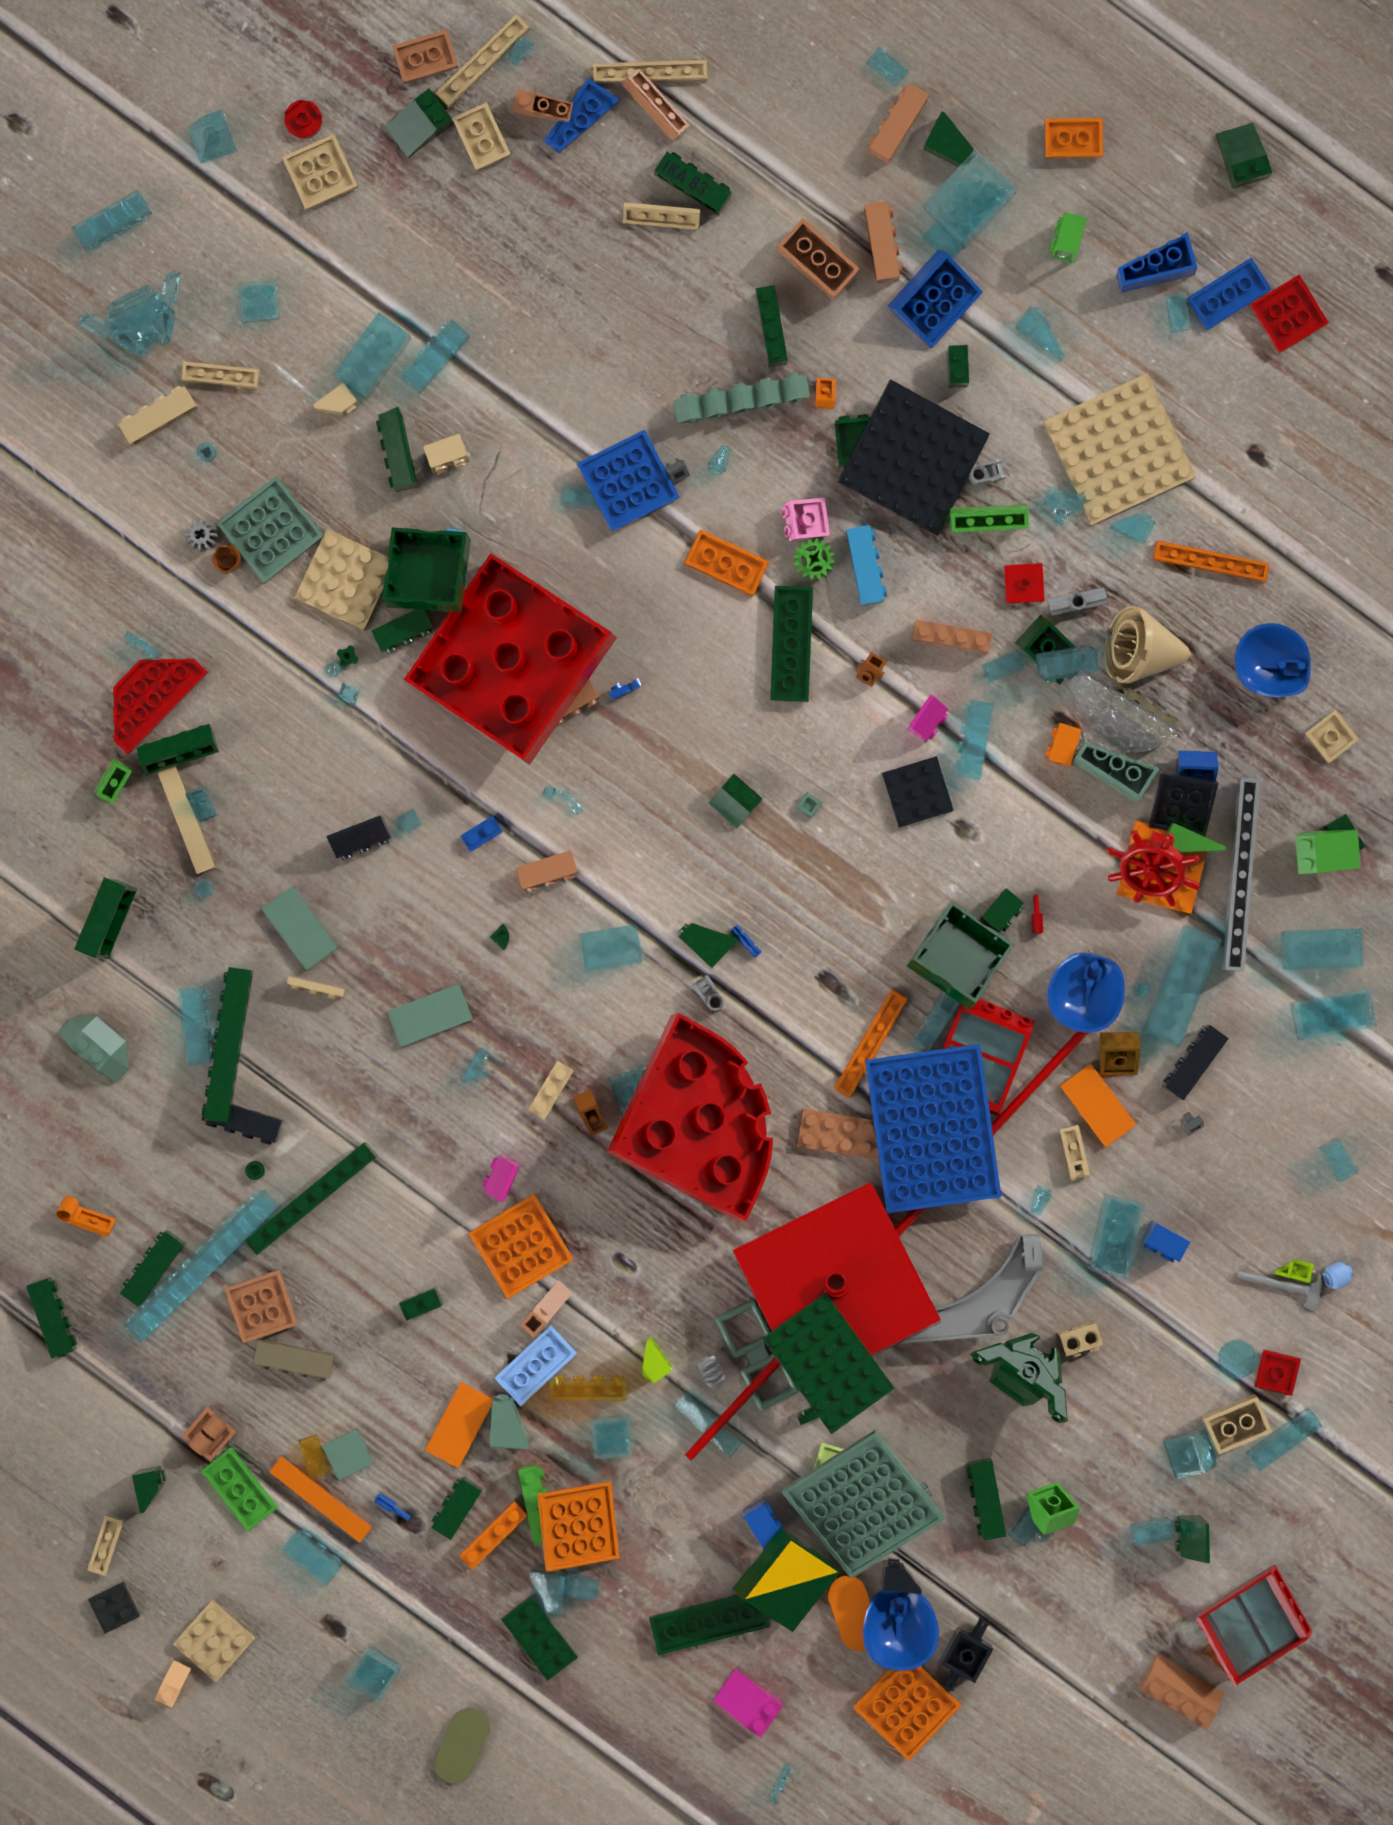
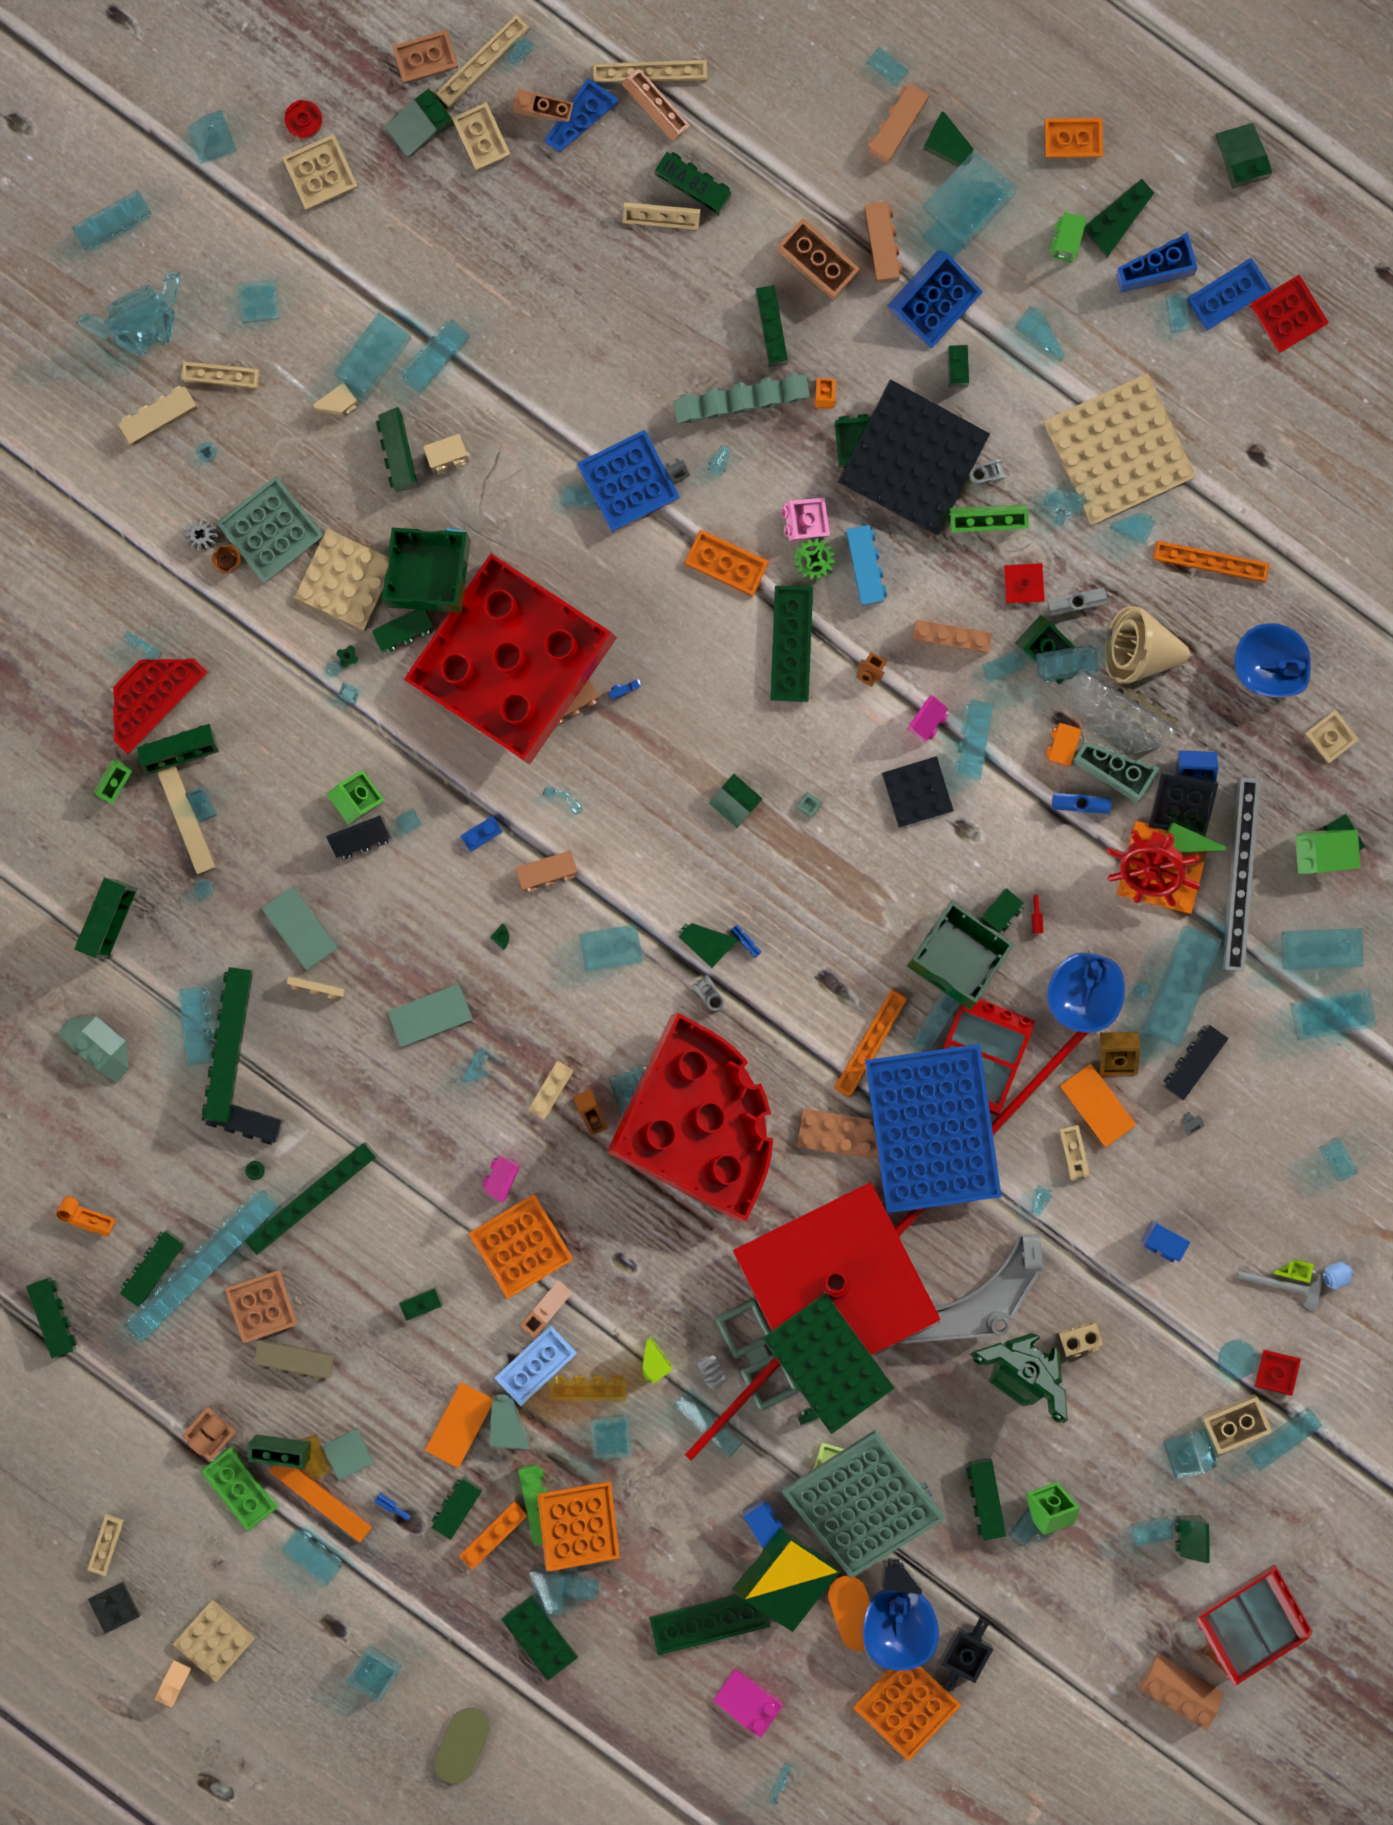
(148, 1485): dark green slope -> none
(279, 1451): none -> dark green brick
(355, 797): none -> bright green slope
(1094, 804): none -> blue piece
(1116, 219): none -> dark green wing
(1116, 1236): clear light blue brick -> none

